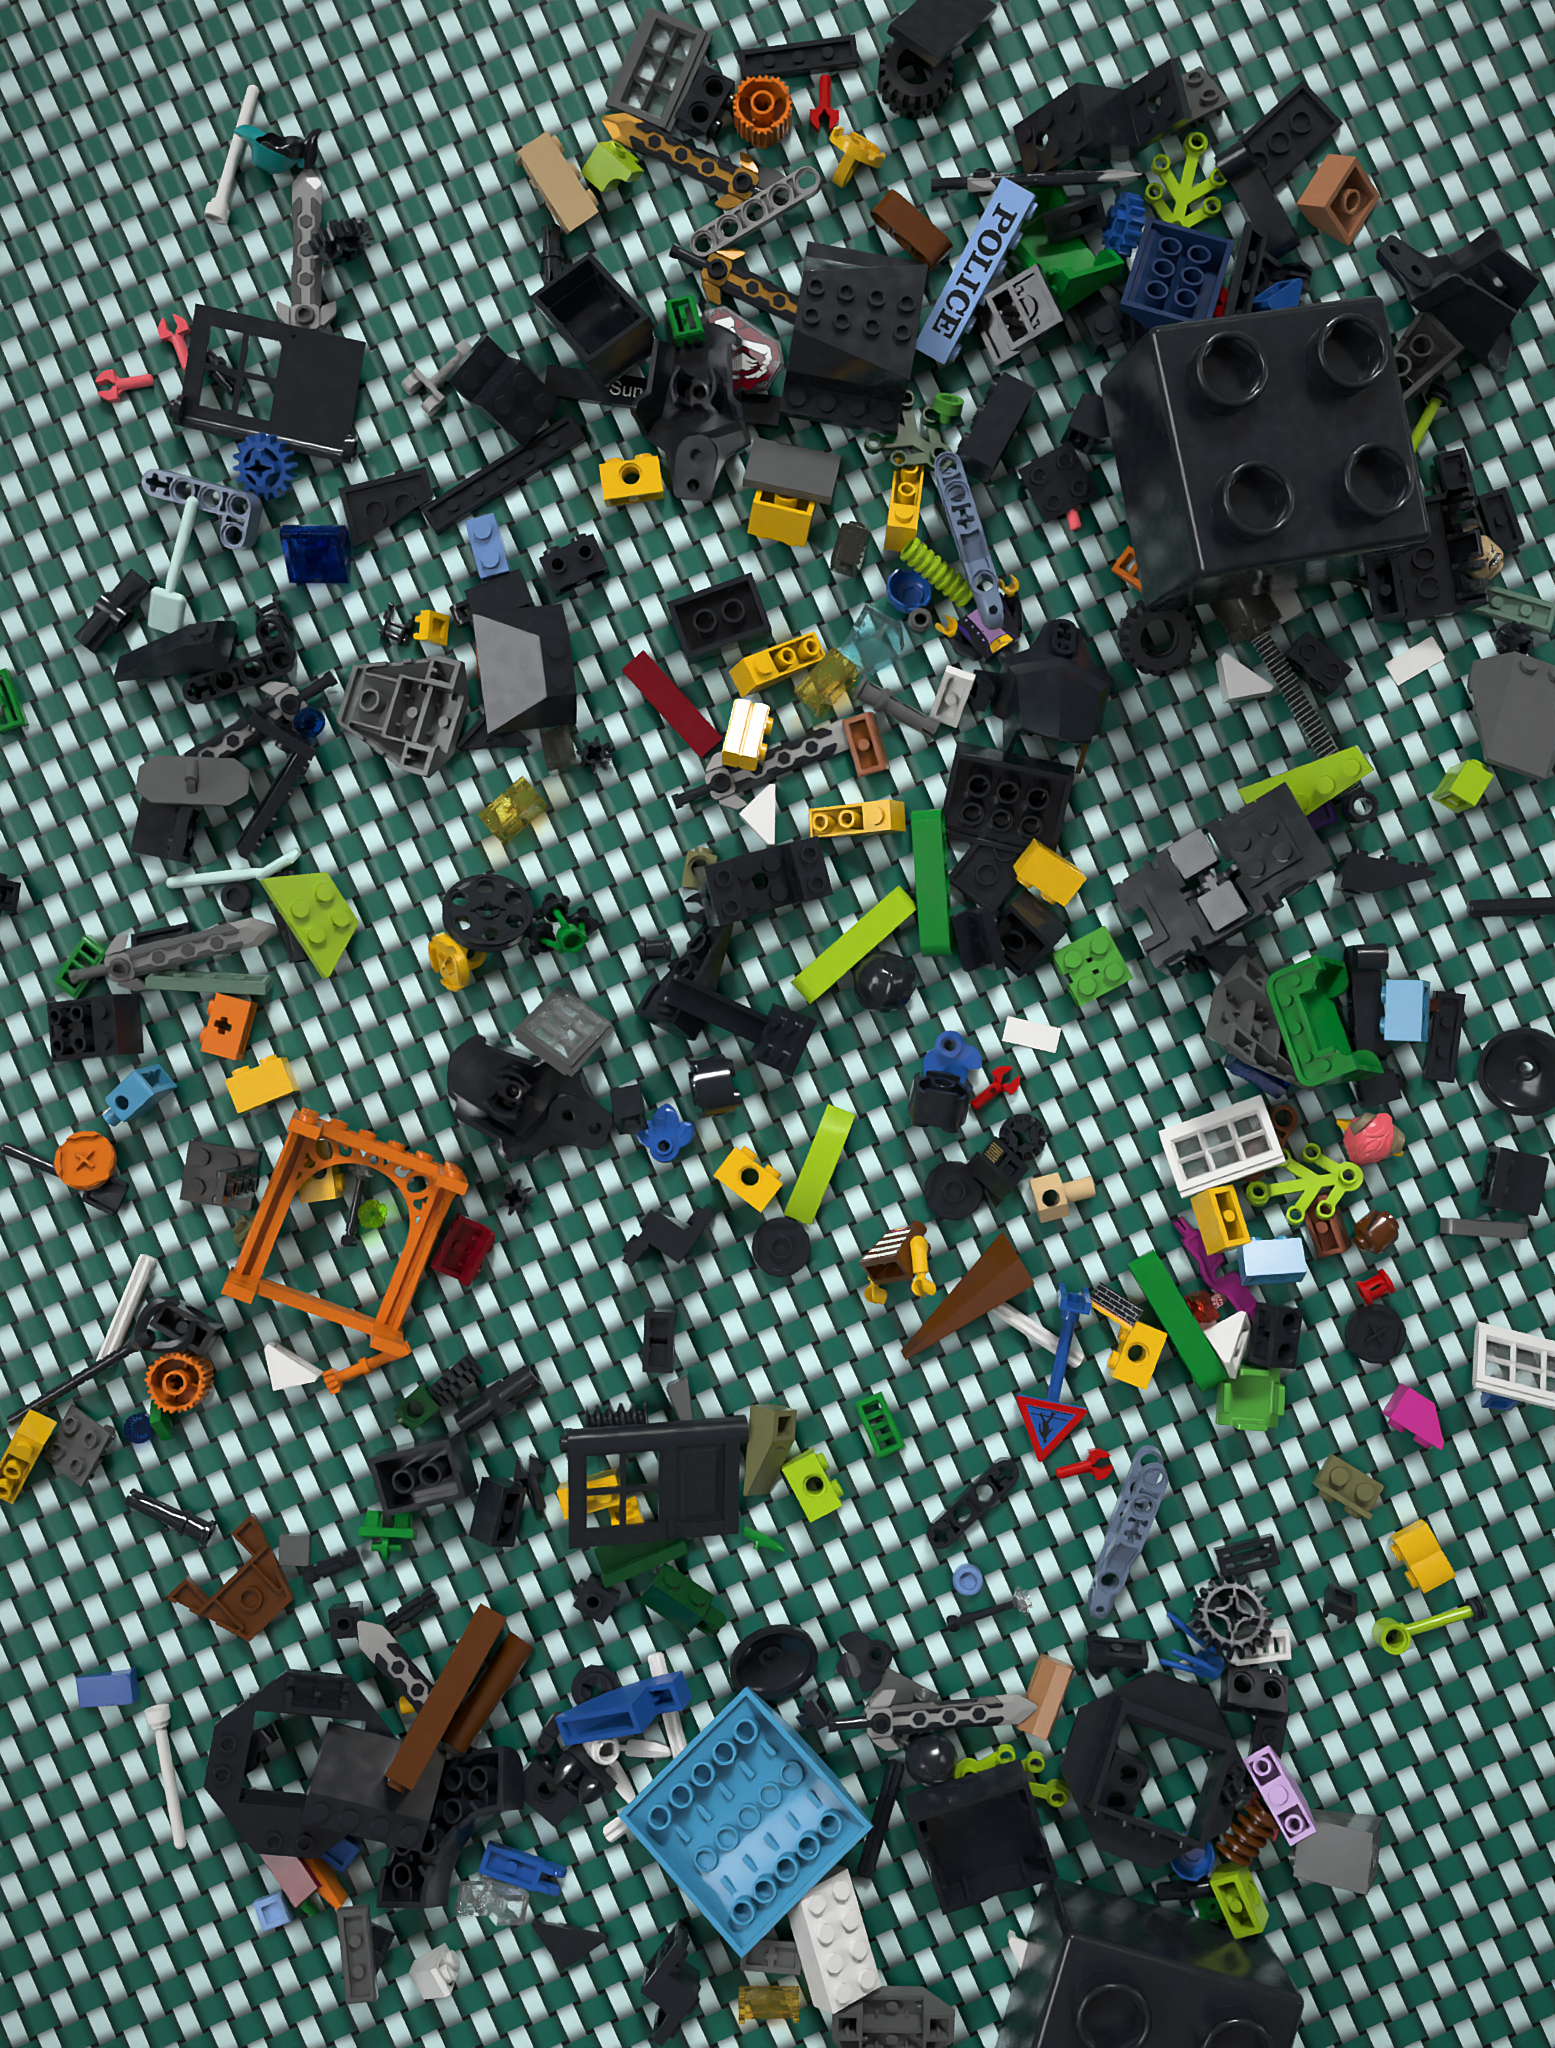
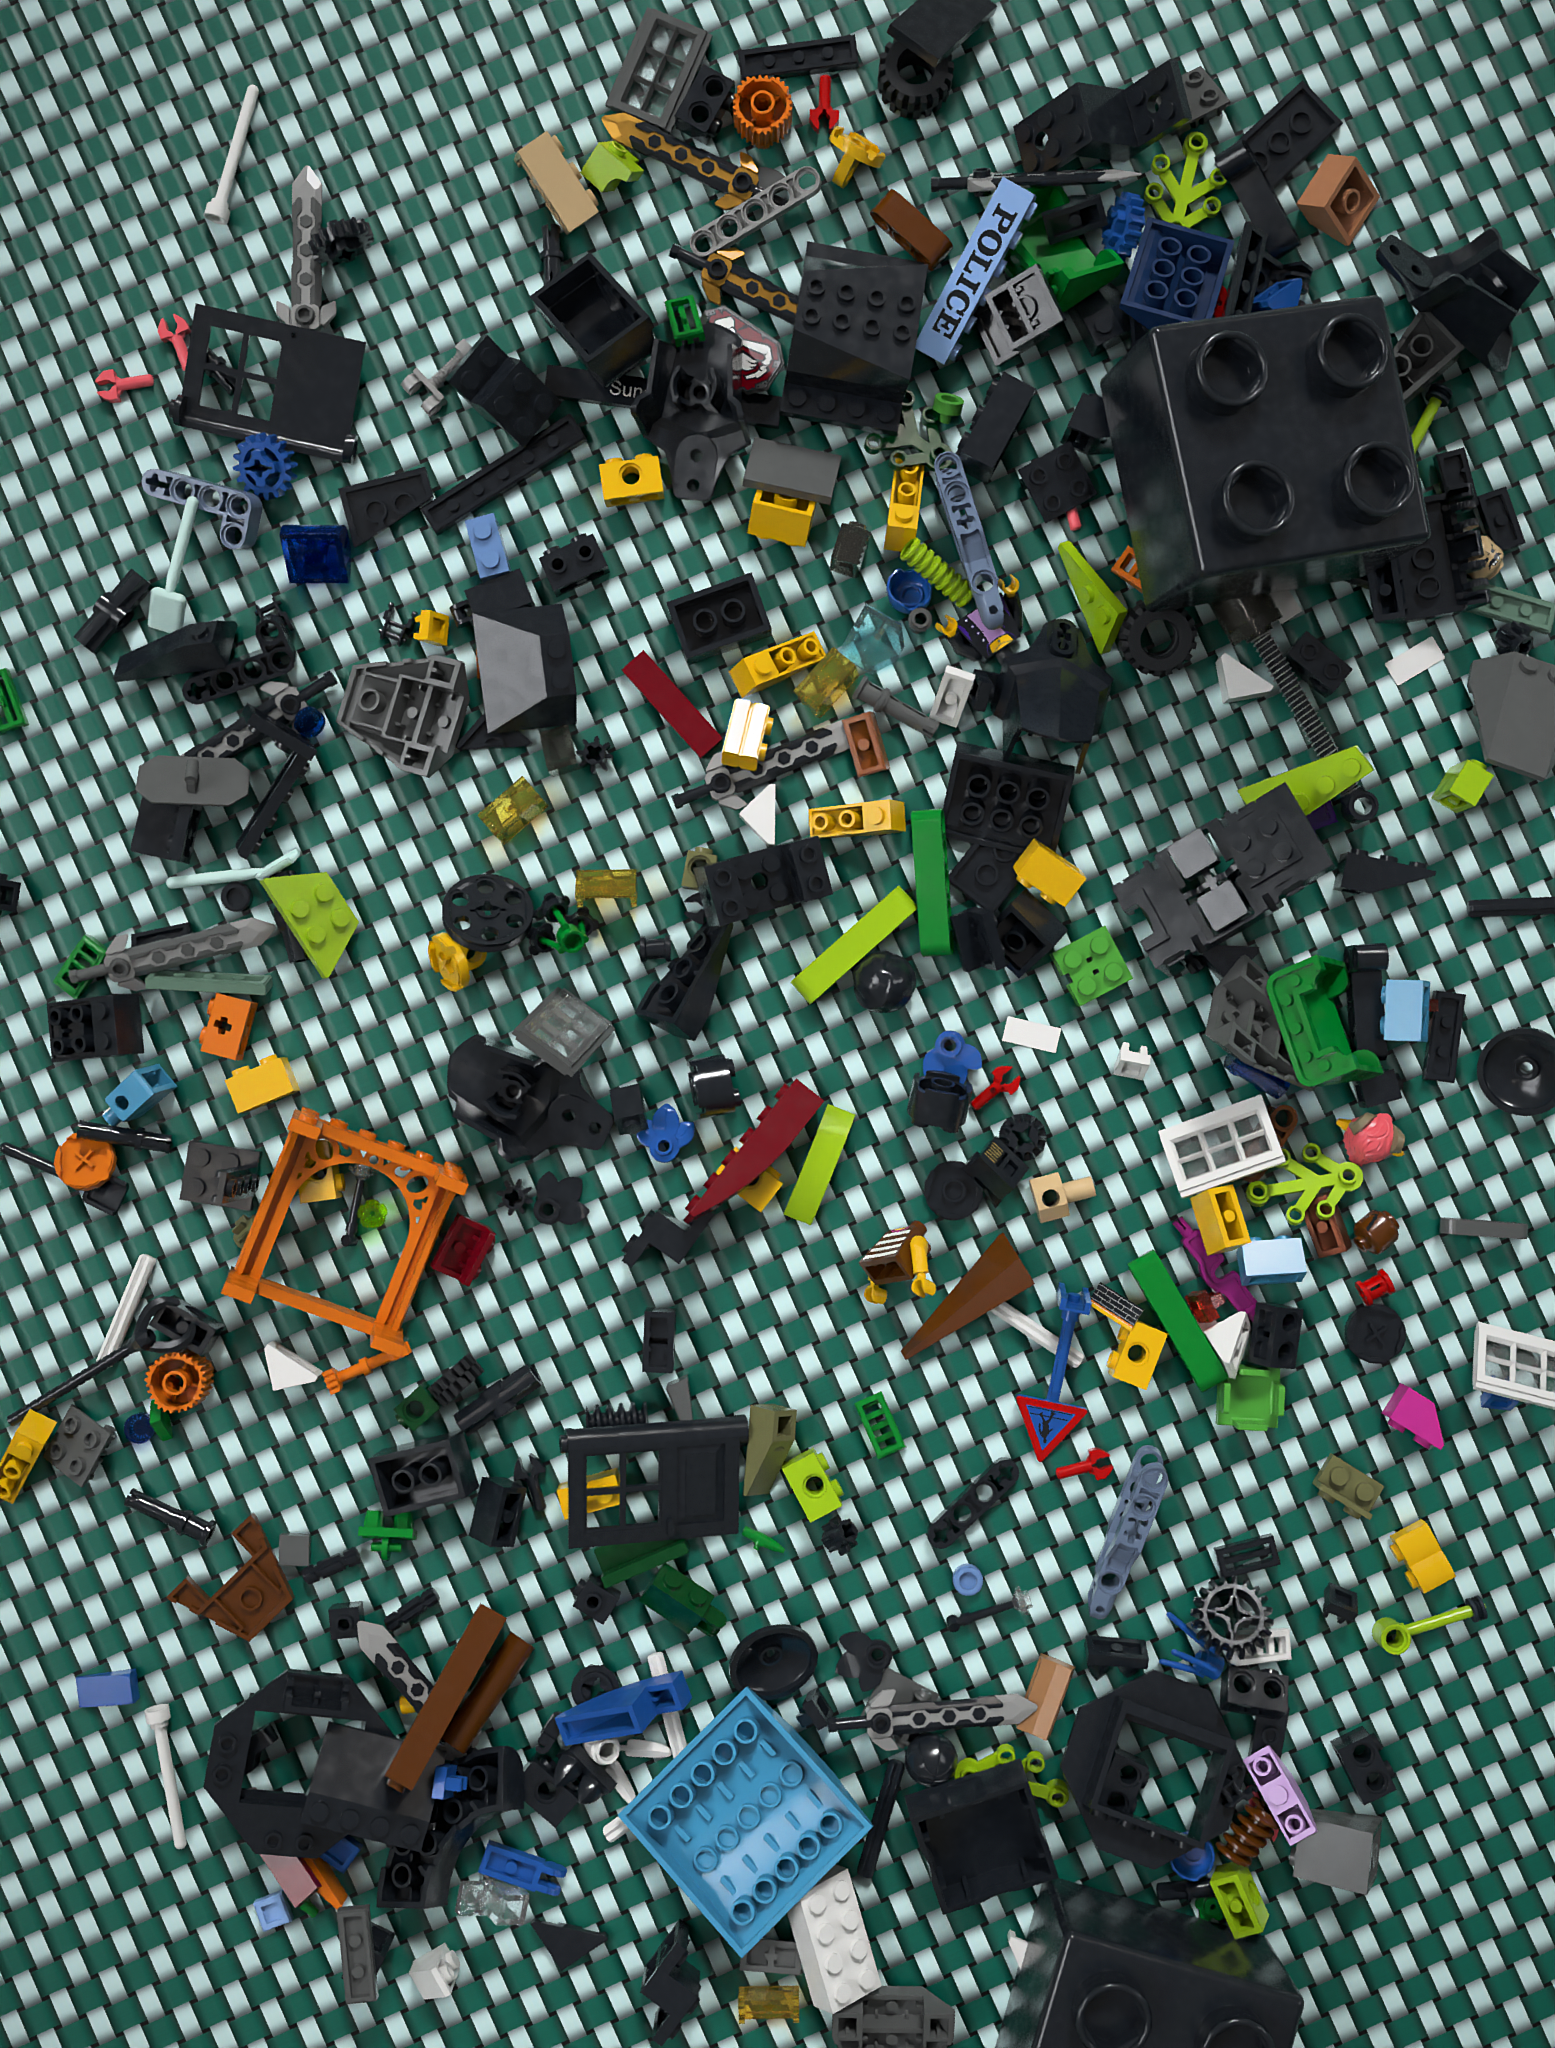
(138, 1139): none -> black pin
(280, 153): hair -> none
(447, 1781): none -> blue tile
(563, 1197): none -> black plate
(606, 885): none -> clear yellow hinge
(633, 1512): yellow tile -> none
(759, 1149): none -> dark red slope
(777, 1037): black bracket -> none
(781, 1246): black tile -> none
(839, 1535): none -> black gear
(1098, 603): none -> lime wing
(1132, 1063): none -> white tile
(1361, 1766): none -> black brick
(1513, 1180): black bracket -> none

